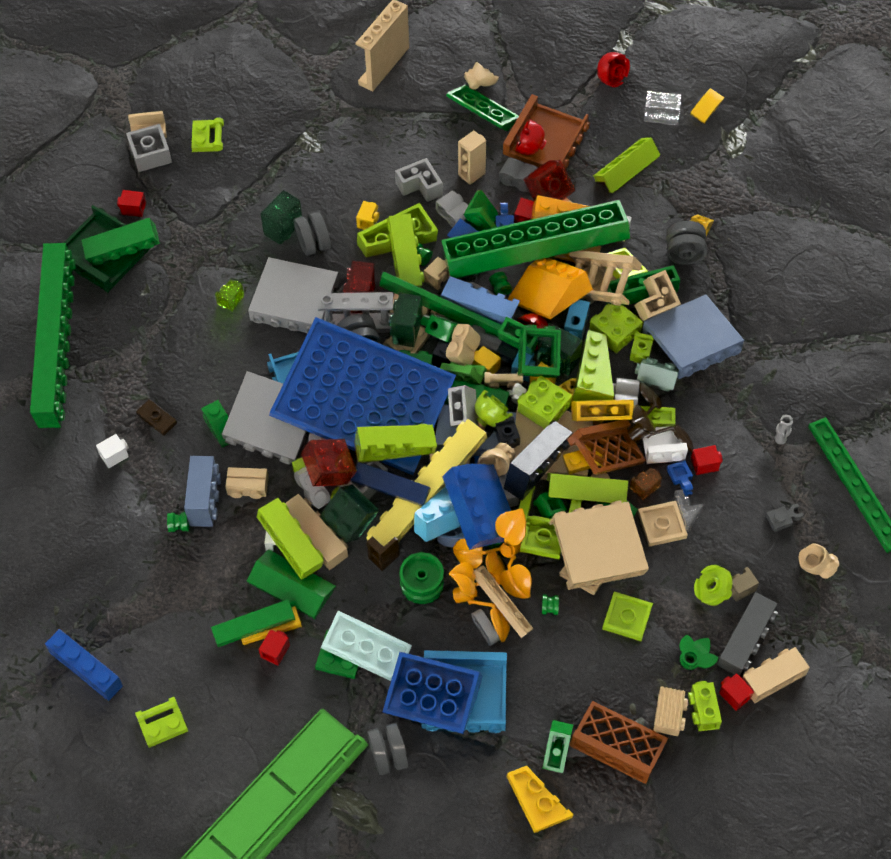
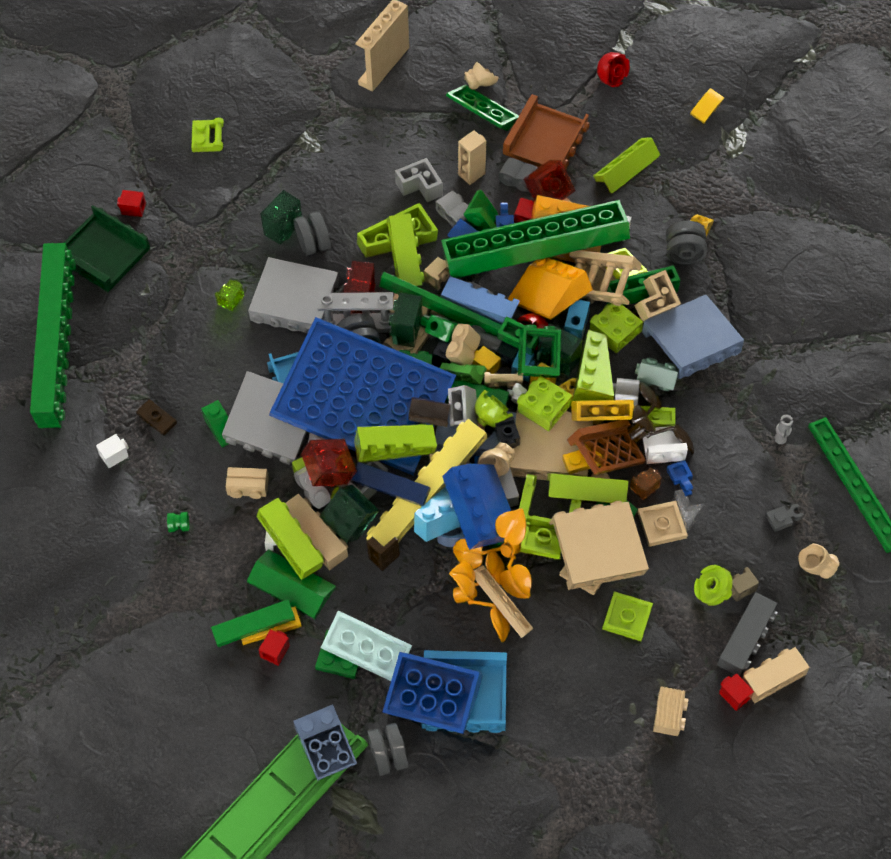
(84, 664): blue brick -> none
(120, 242): green brick -> none
(144, 120): tan panel -> none
(149, 147): light grey brick -> none
(163, 728): lime plate -> none
(202, 491): sand blue brick -> none
(324, 742): none -> sand blue slope
(367, 215): yellow brick -> none
(421, 578): green wheel -> none
(425, 254): green wheel -> none
(429, 411): none -> dark brown panel
(485, 627): light grey beam -> none
(500, 284): green wheel -> none
(531, 139): red cylinder -> none
(536, 459): wedge -> none
(536, 801): yellow wing -> none
(548, 505): green brick -> none
(550, 604): green wheel -> none
(557, 746): green slope -> none
(626, 763): dark orange fence -> none
(641, 347): lime brick -> none
(662, 108): clear slope -> none
(698, 652): green plate -> none
(705, 705): lime brick -> none
(706, 459): red brick -> none

